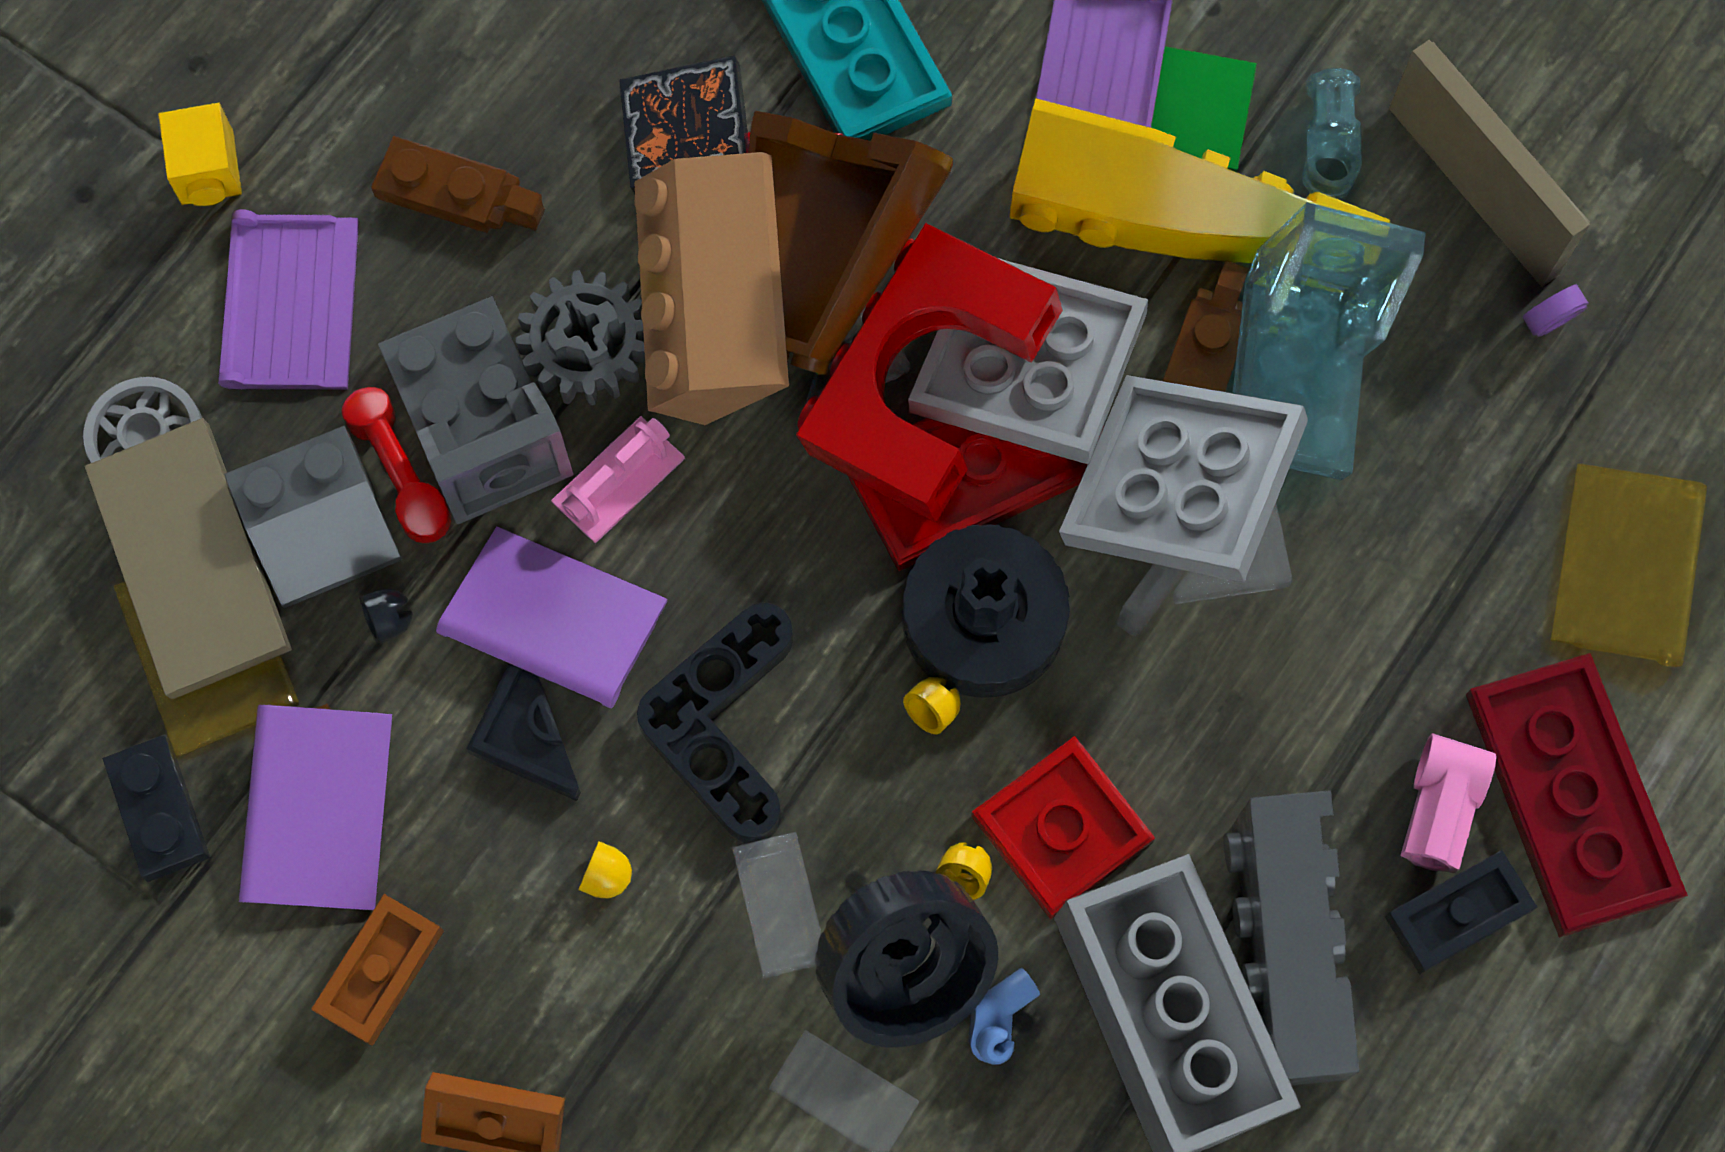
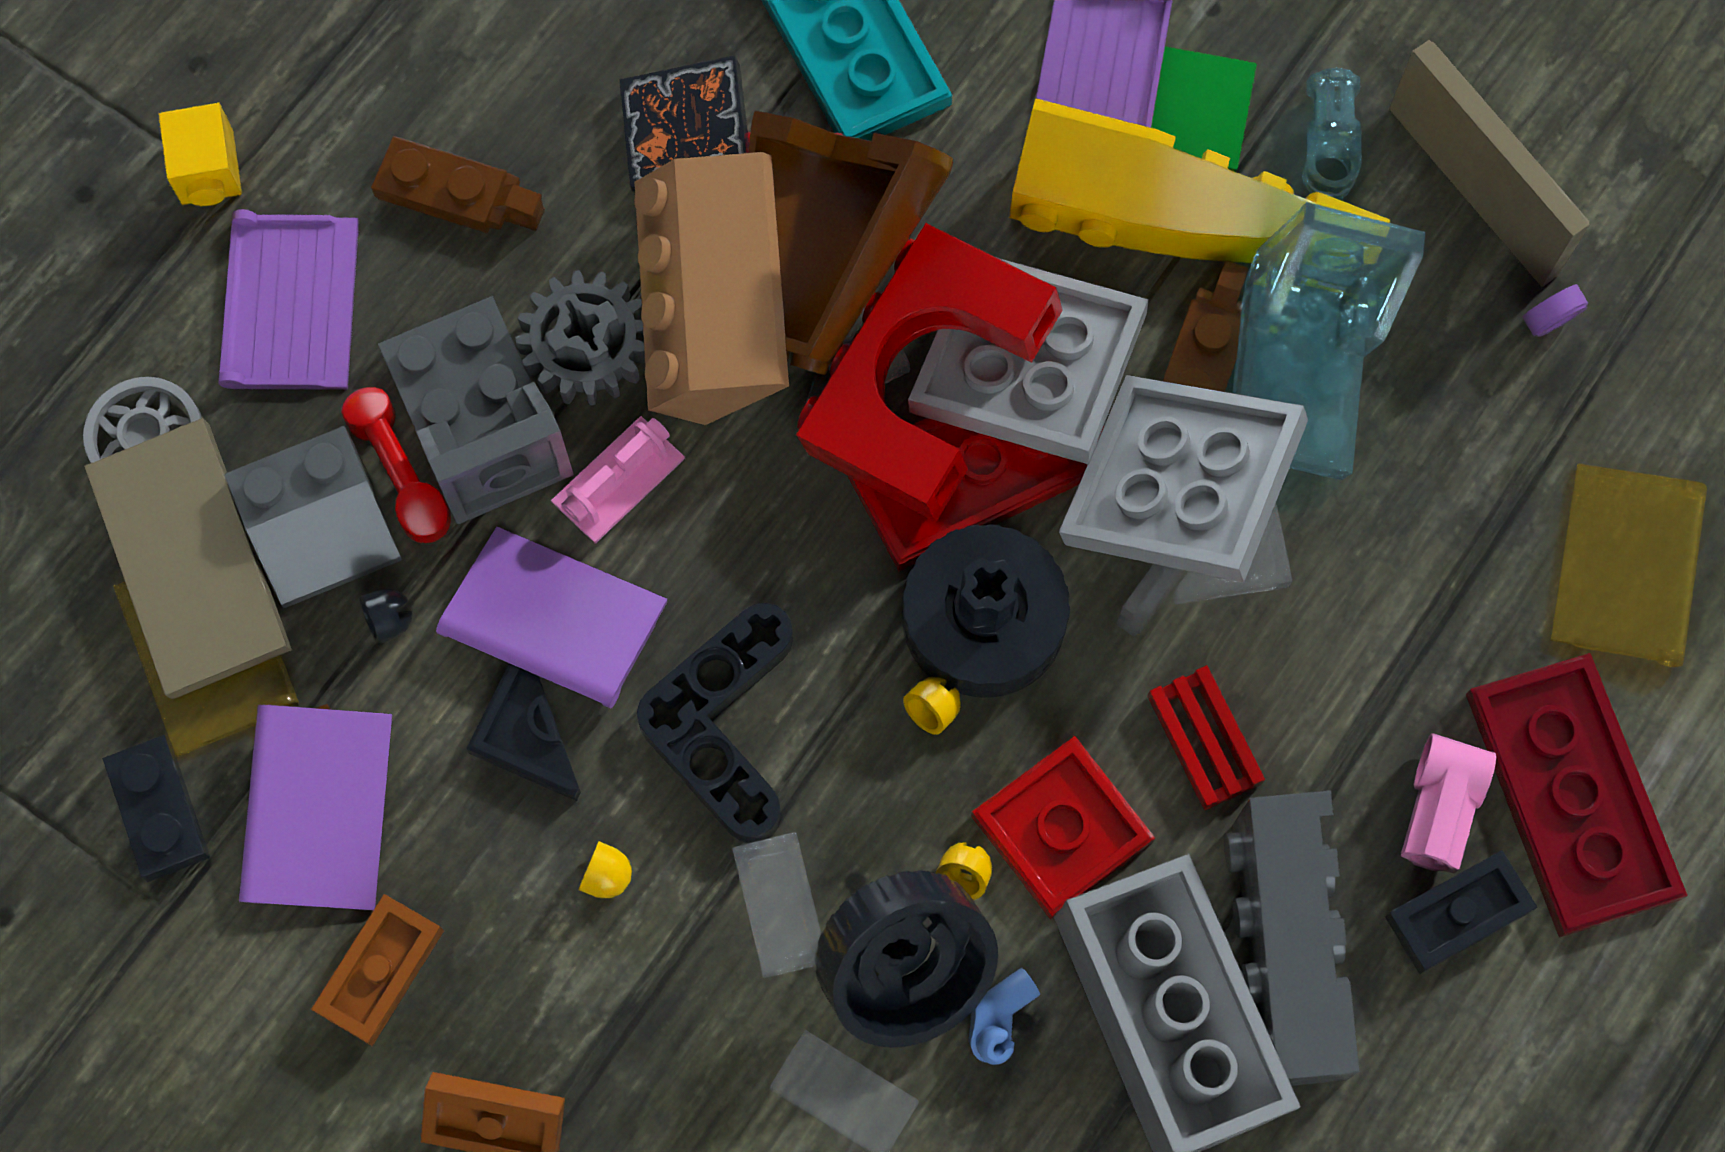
(1182, 688): none -> red tile

